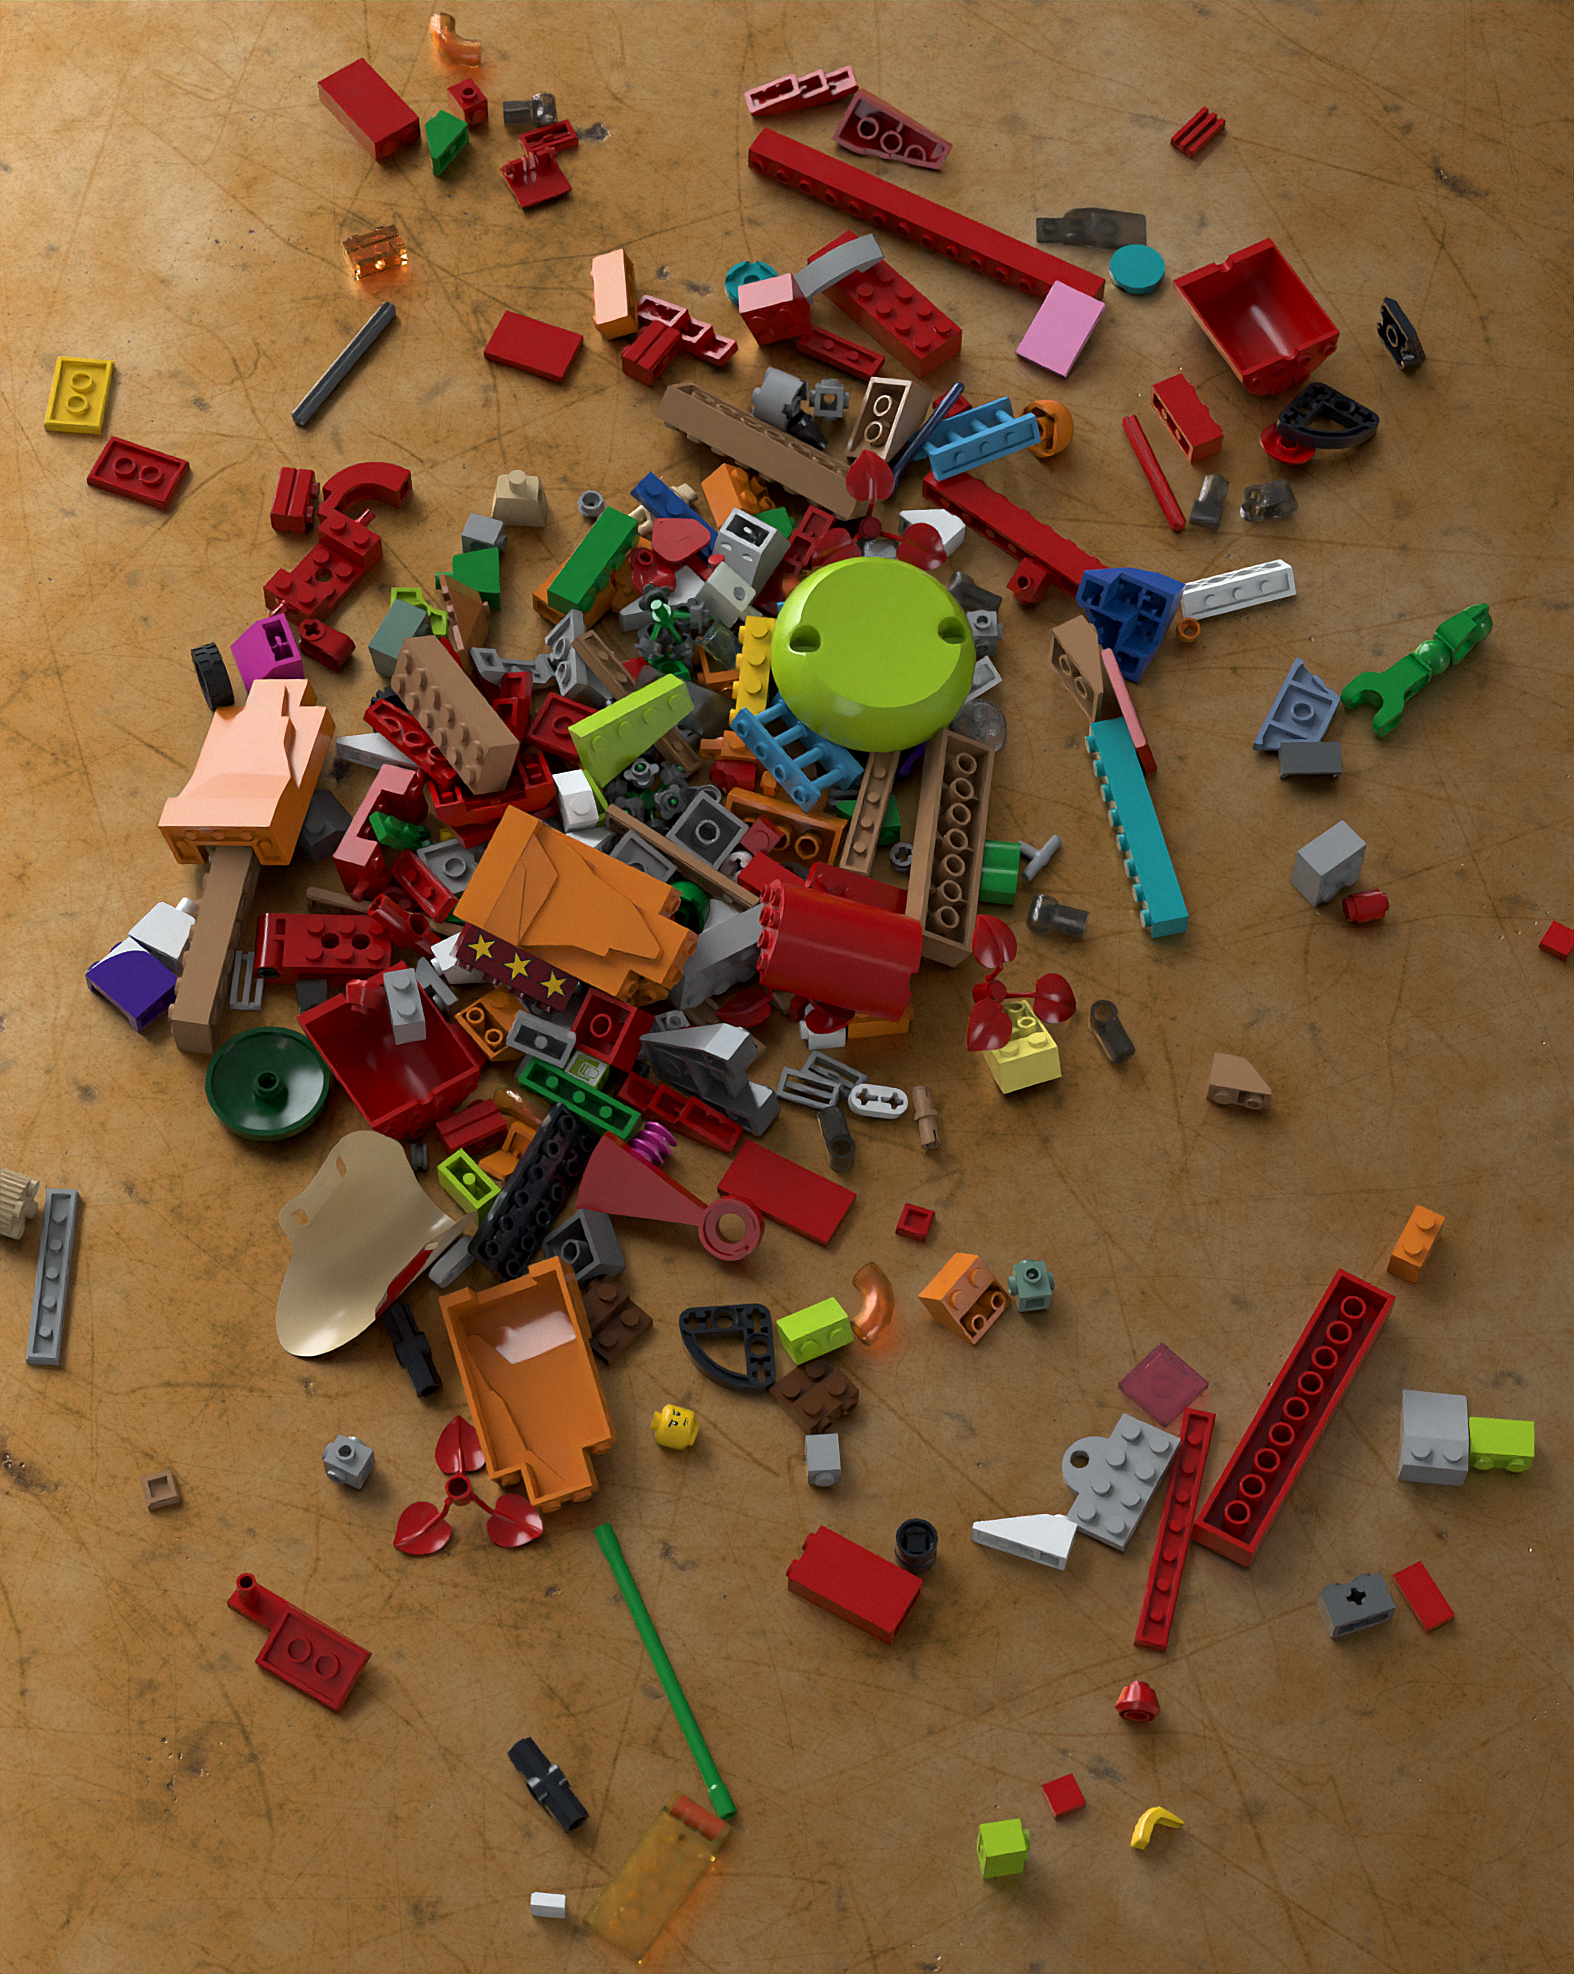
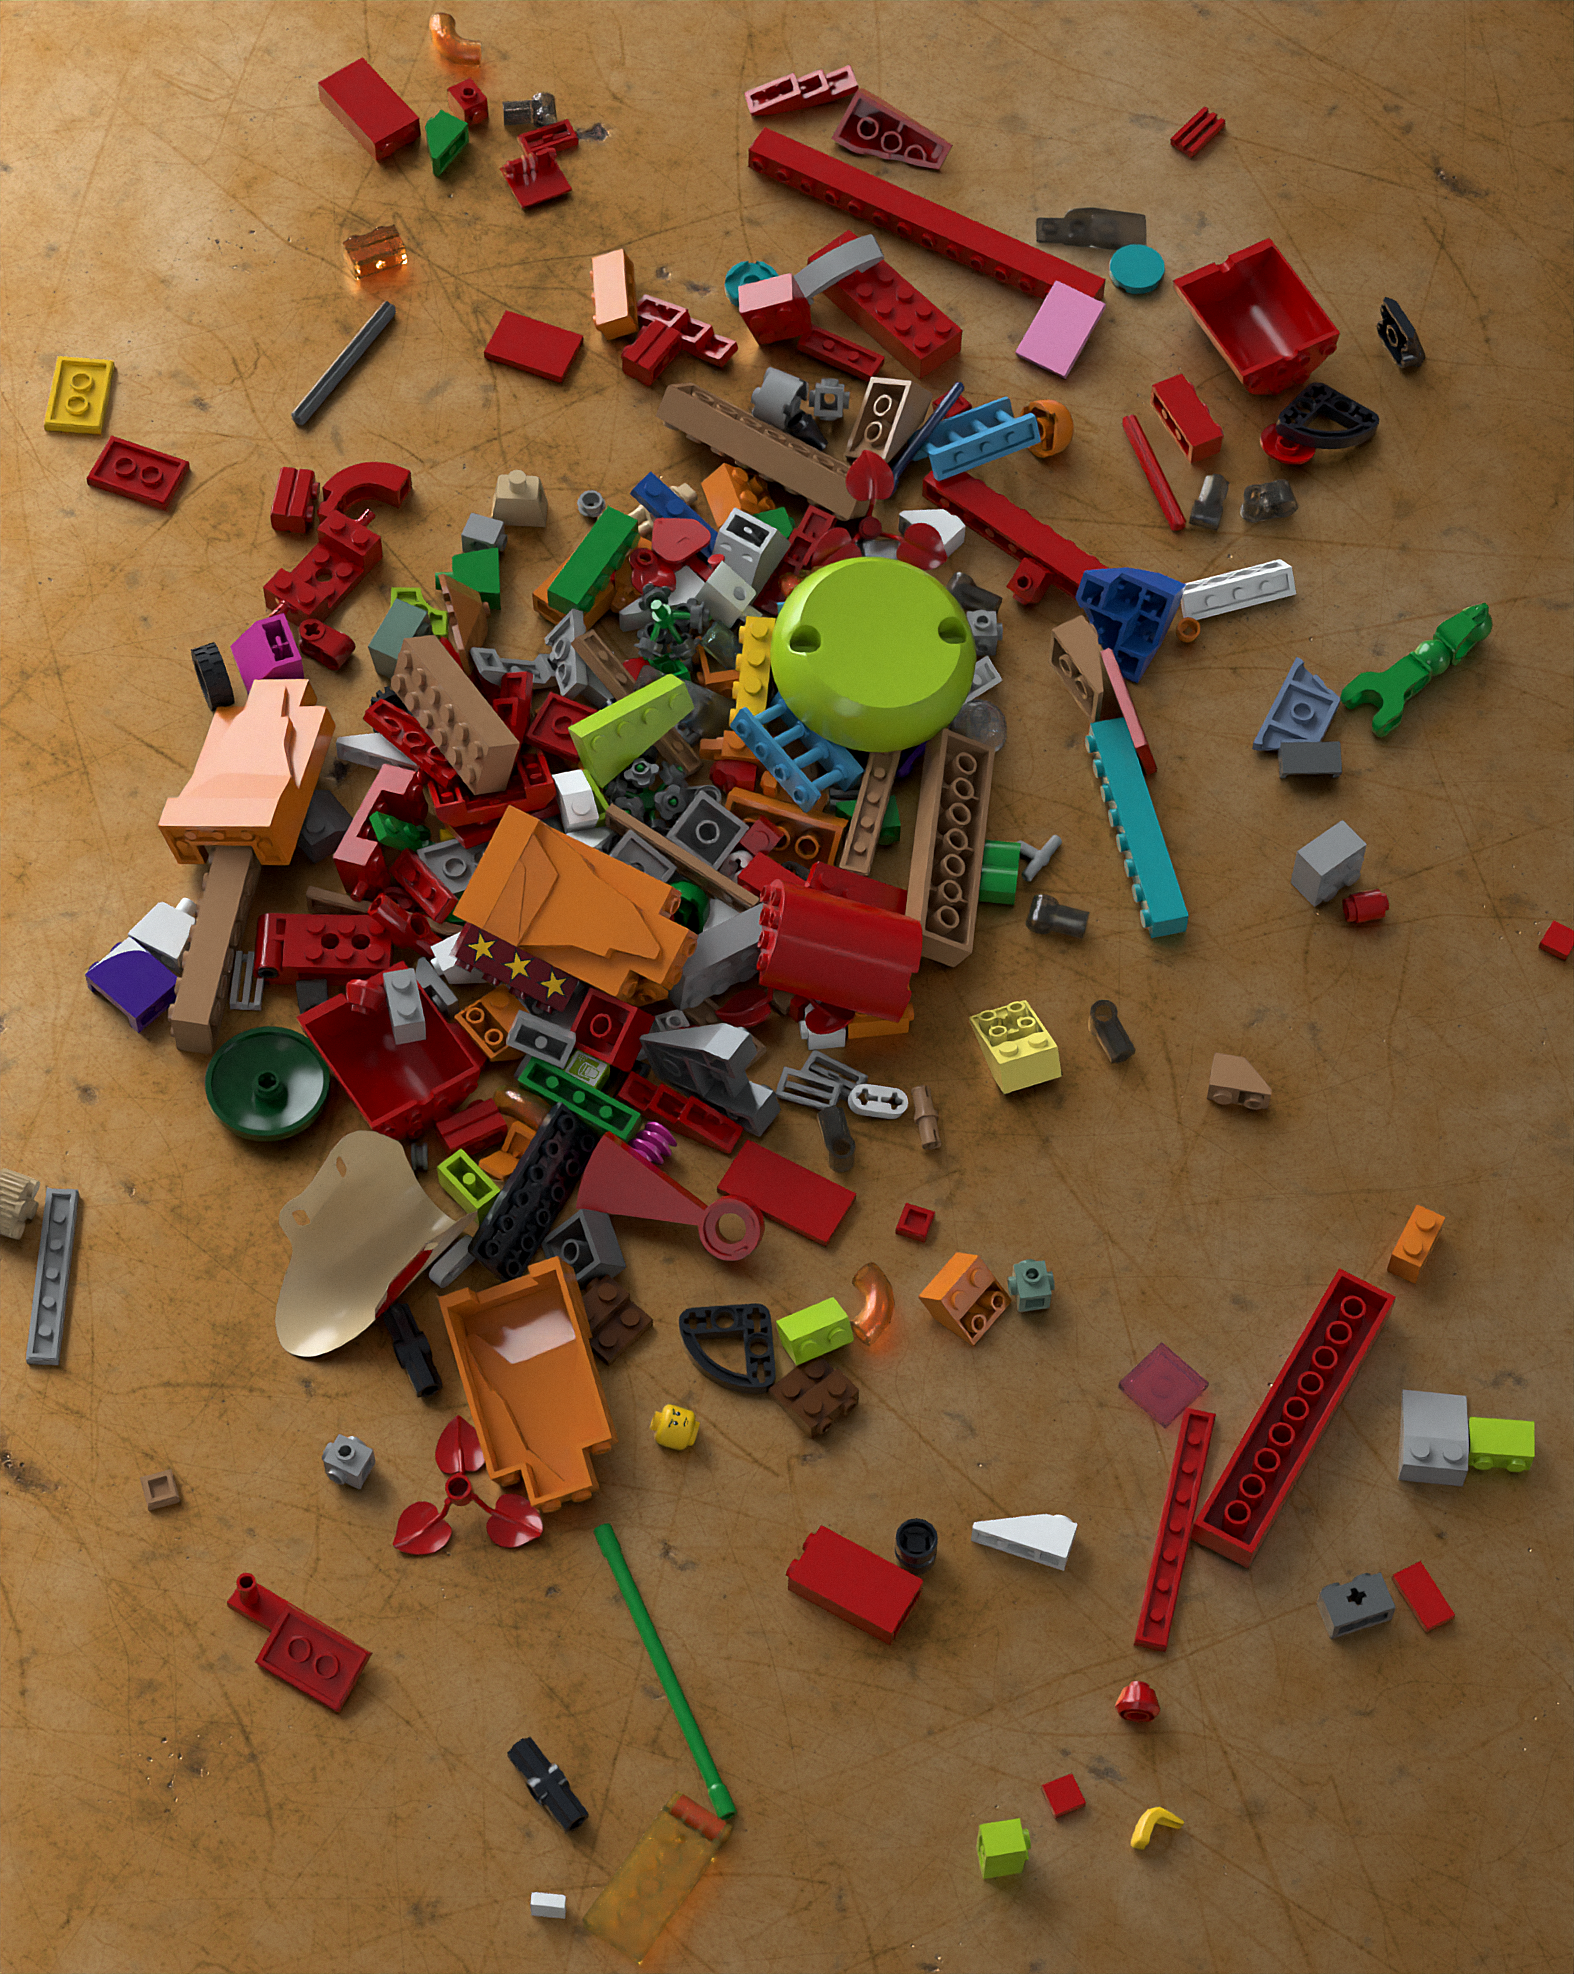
(823, 1459): light grey brick -> none
(894, 855): light grey bush -> none
(990, 1027): red plant -> none
(1118, 1478): light grey plate -> none

